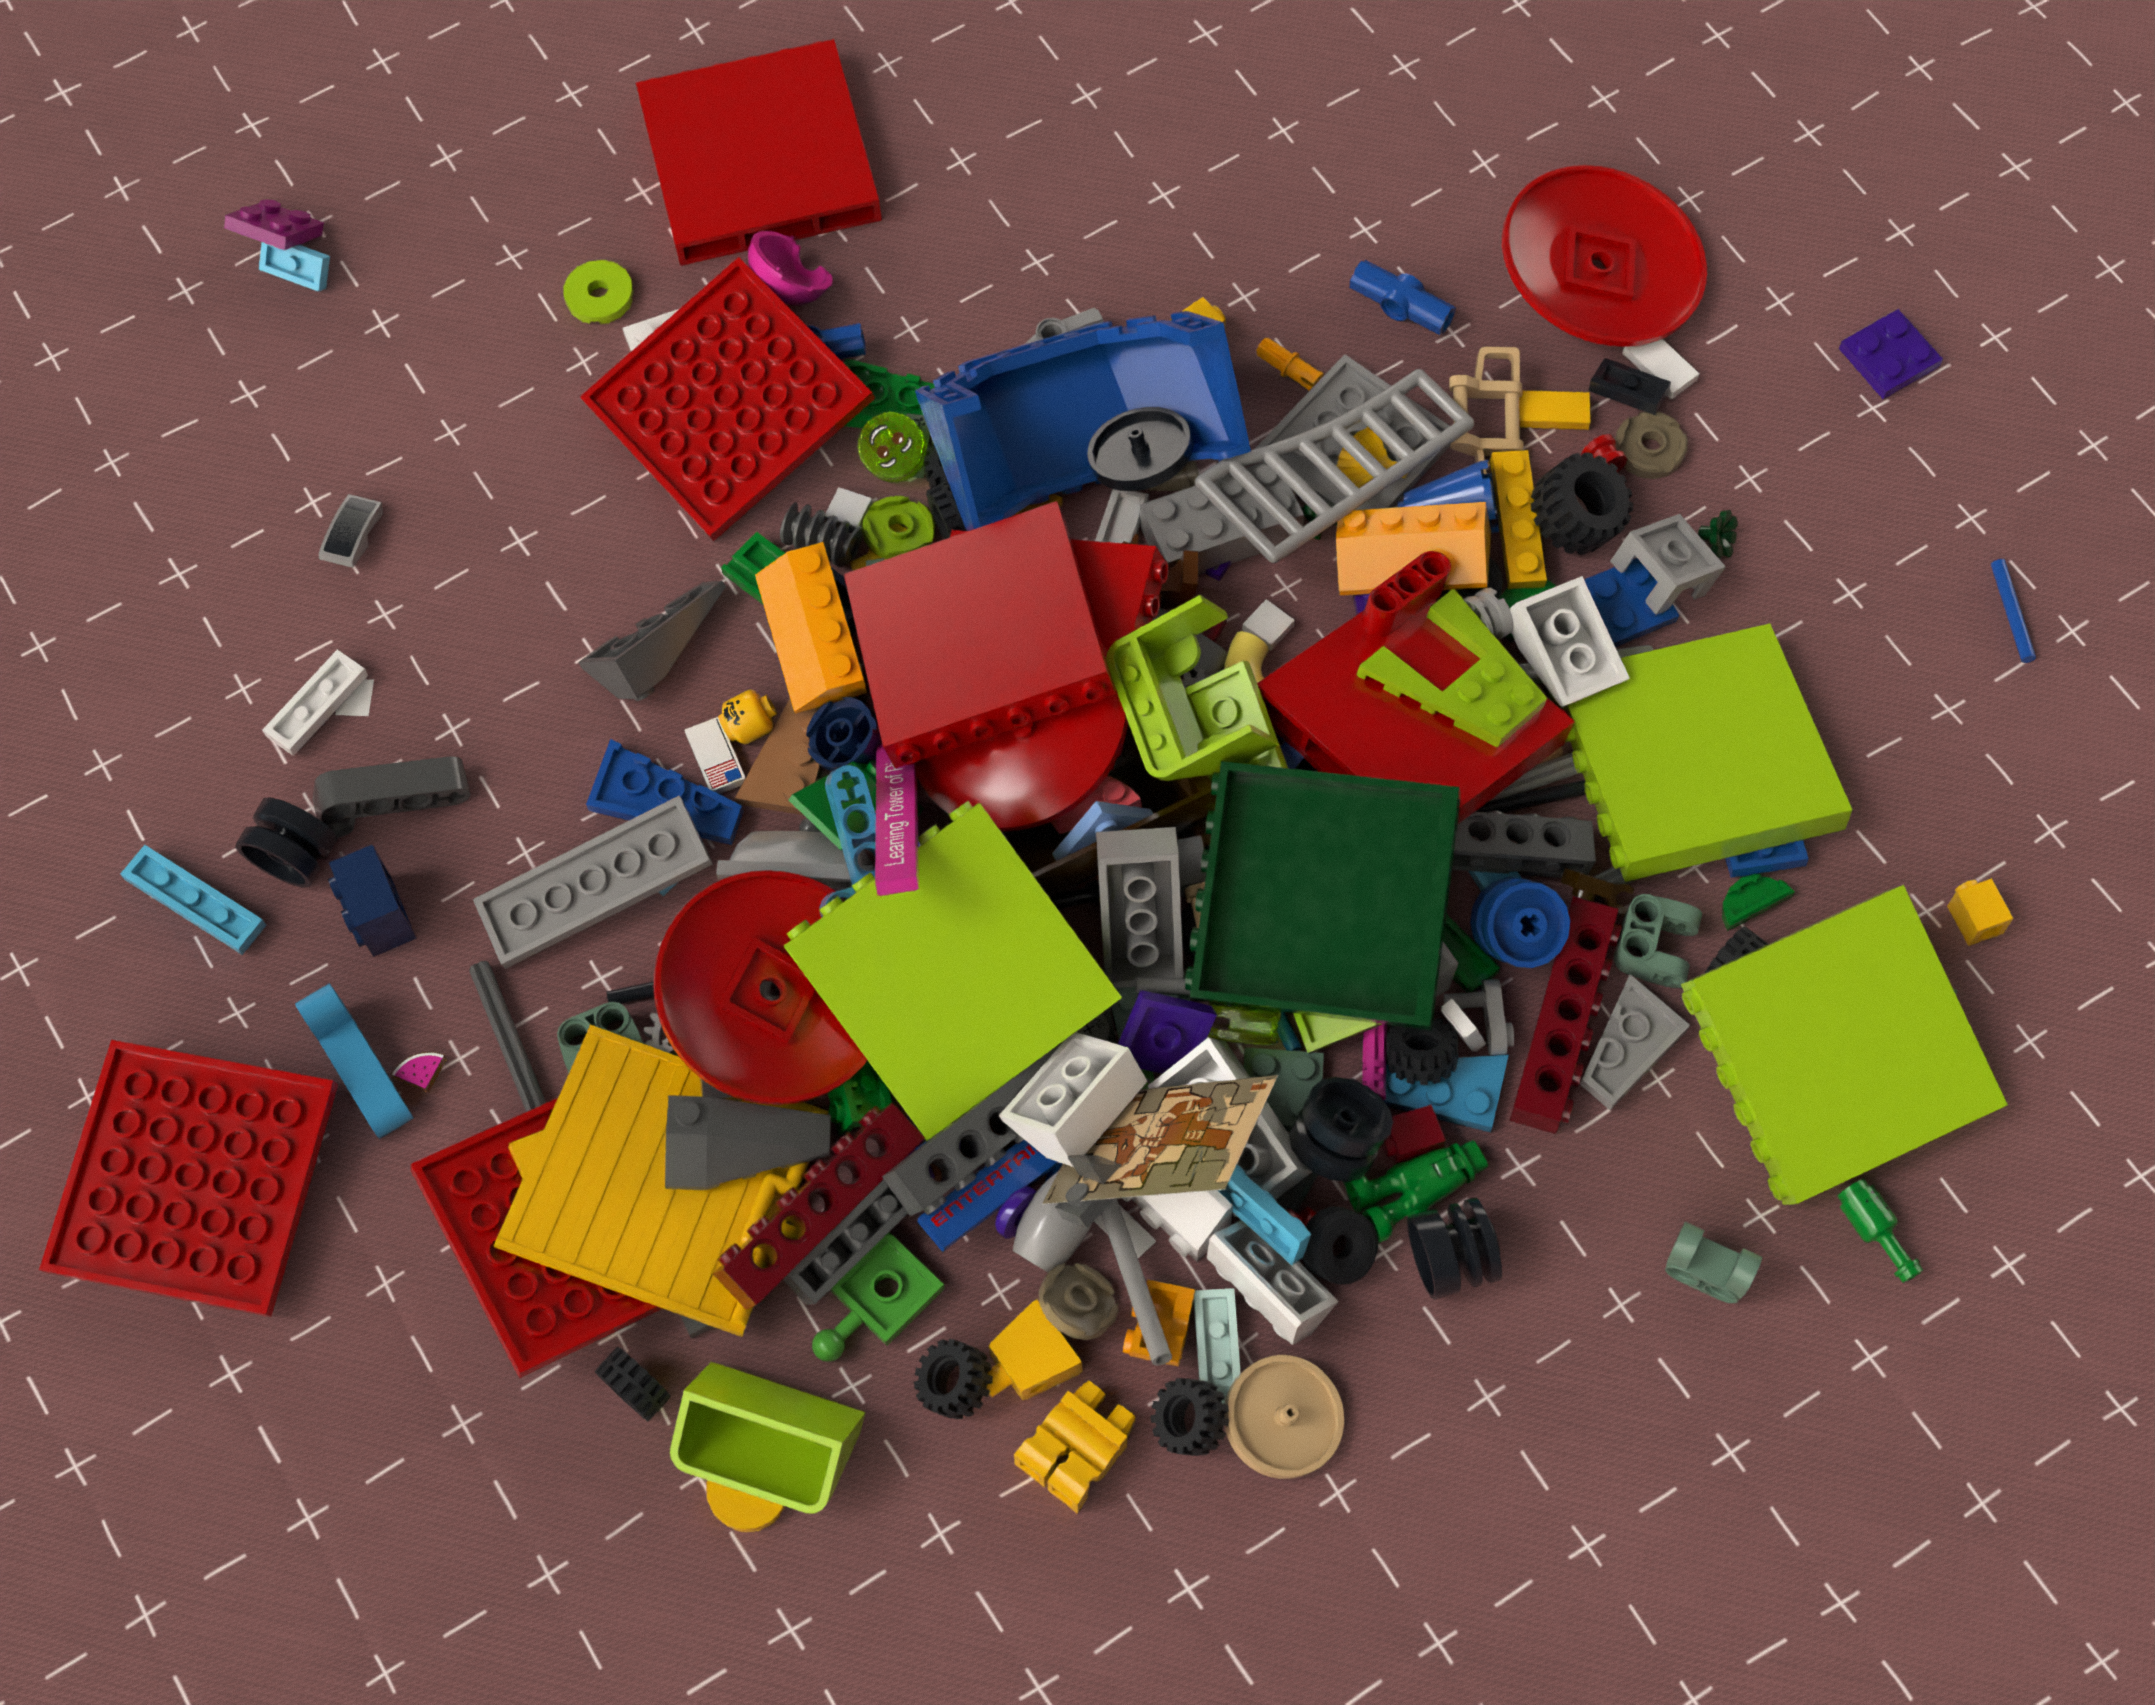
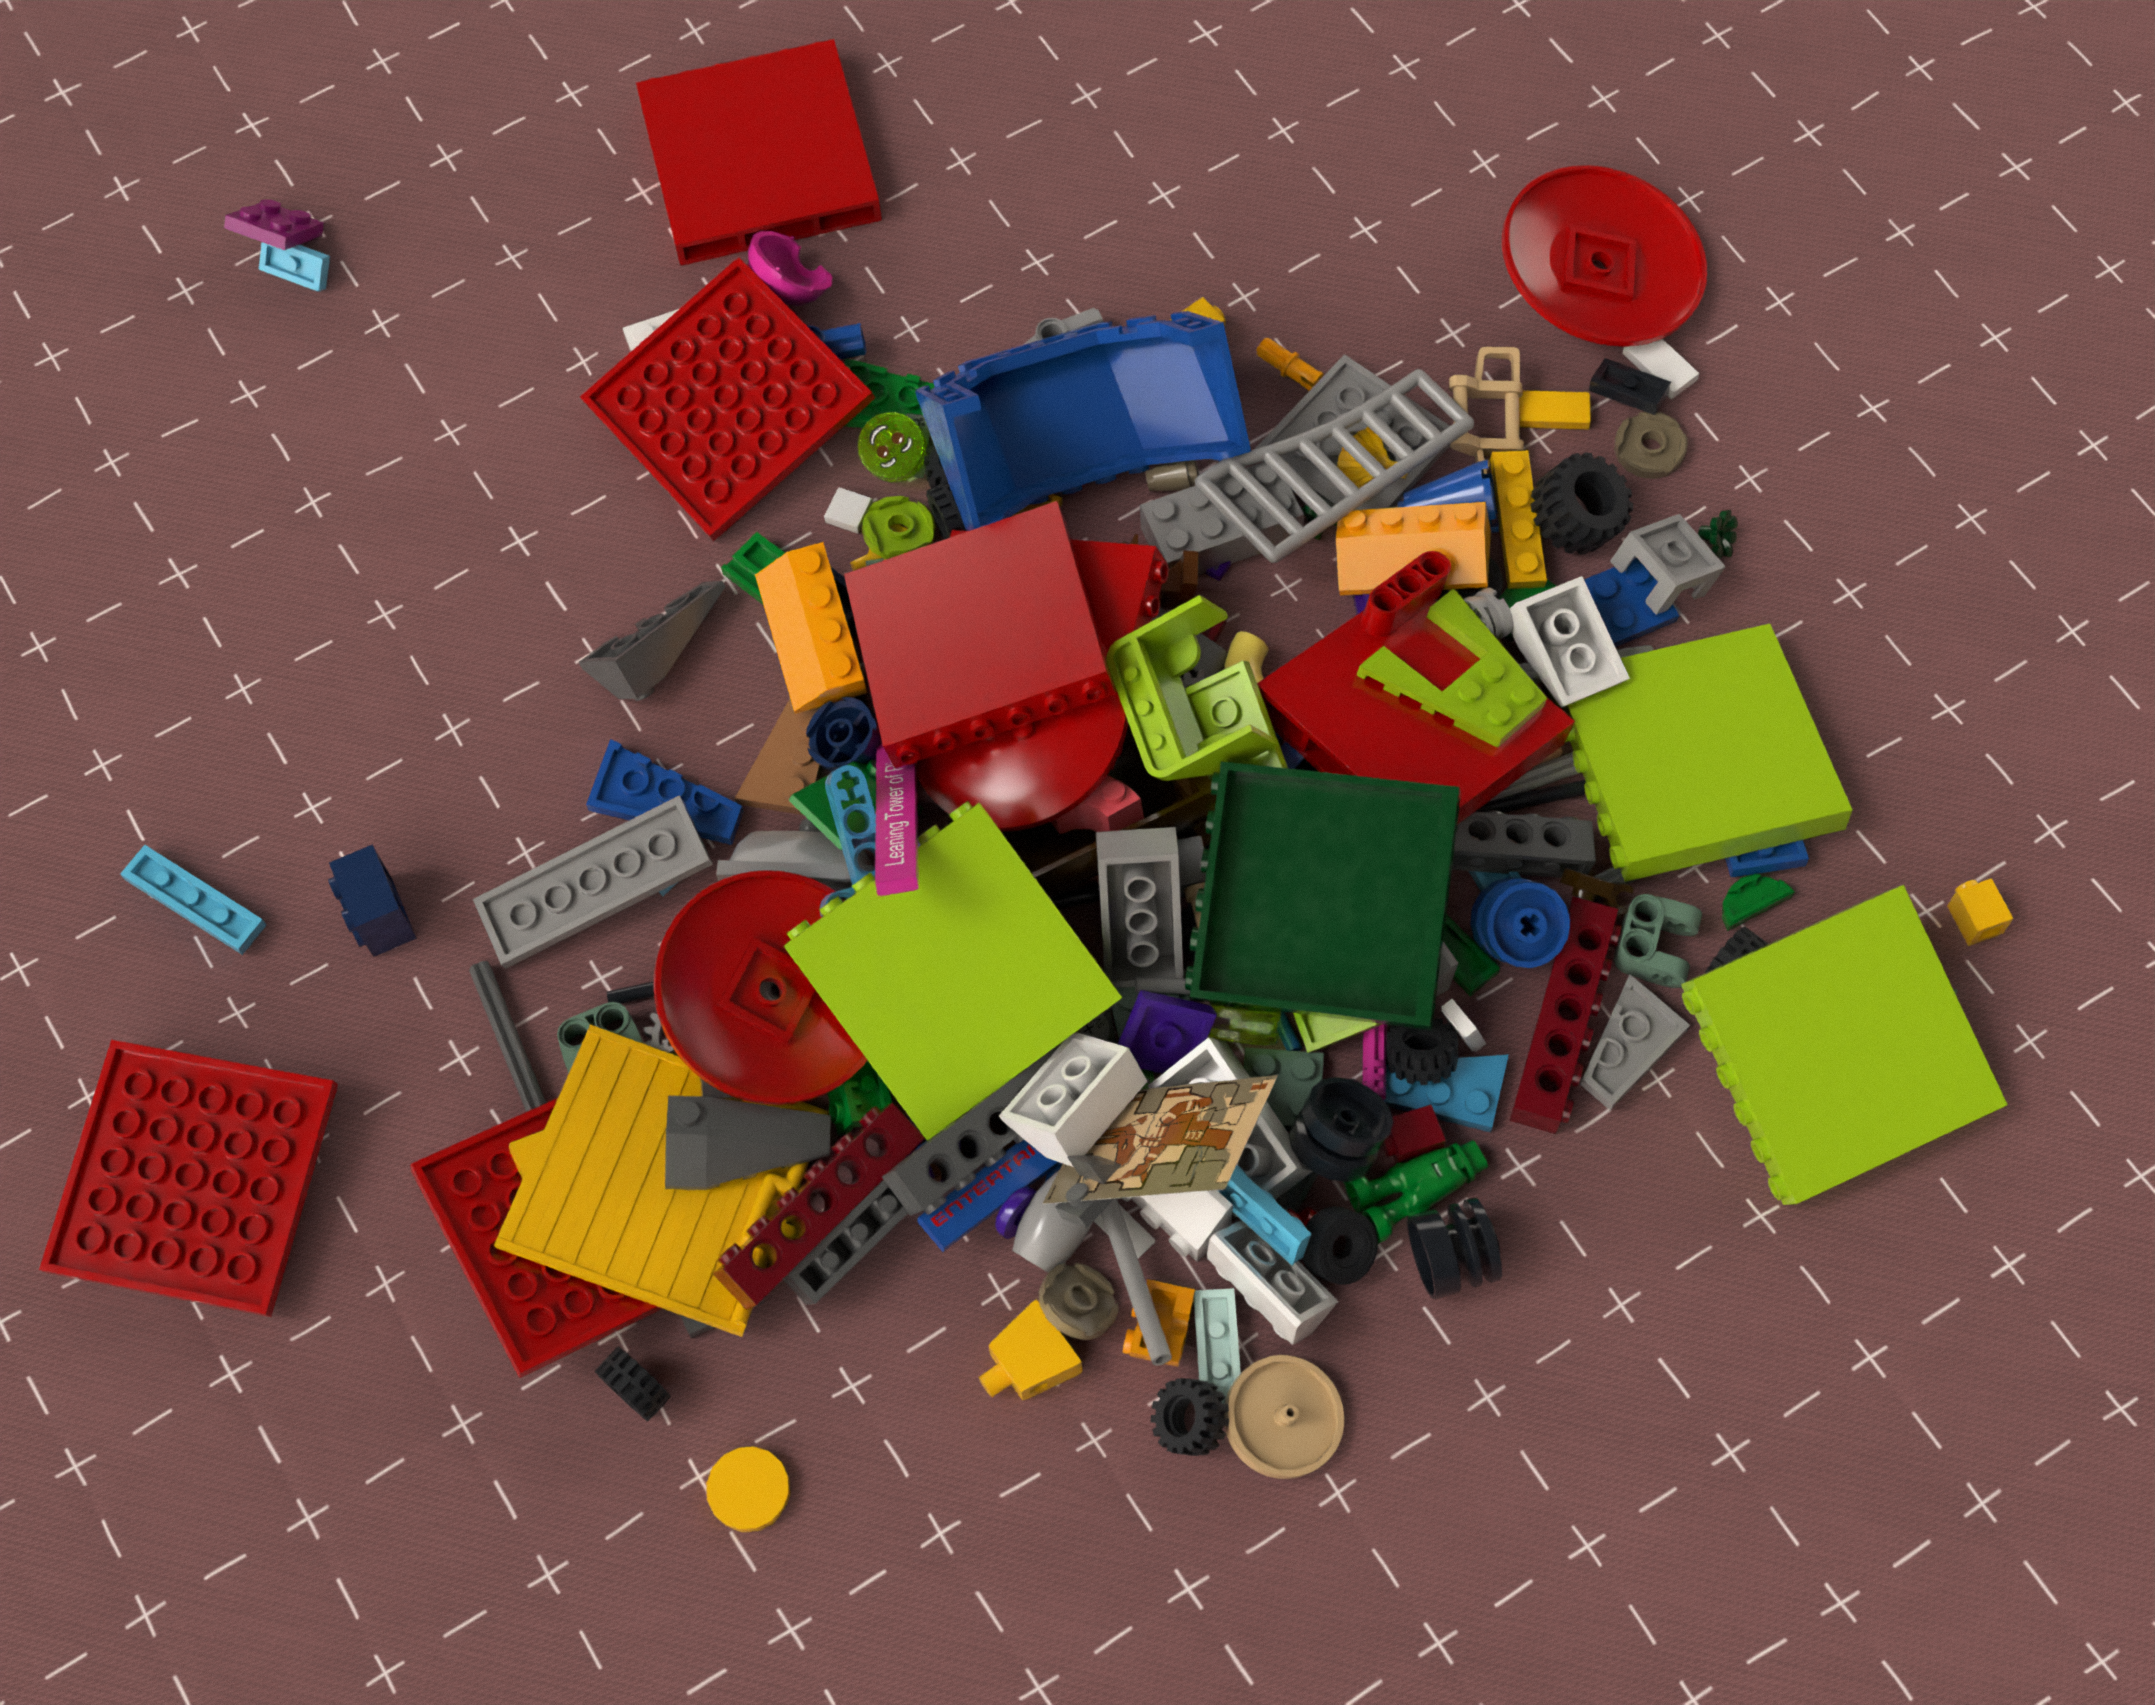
(286, 842): black wheel -> none
(315, 702): white plate -> none
(349, 529): slope -> none
(354, 1060): dark azure beam -> none
(358, 702): white sticker -> none
(387, 789): dark grey beam -> none
(420, 1070): dark pink tile -> none
(593, 276): lime tile -> none
(715, 756): white tile -> none
(747, 716): yellow head -> none
(763, 1438): lime windscreen -> none
(804, 530): dark grey piece -> none
(882, 1315): bright green plate -> none
(969, 1387): black tyre -> none
(1083, 1434): yellow hips -> none
(1099, 818): light blue plate -> none
(1121, 516): white tile -> none
(1140, 448): piece -> none
(1269, 624): white tile -> none
(1402, 297): blue piece -> none
(1498, 1032): light grey piece -> none
(1605, 447): red wheel -> none
(1711, 1266): sand green piece -> none
(1876, 1222): green piece -> none
(1890, 354): dark purple plate -> none
(2013, 611): blue bar -> none

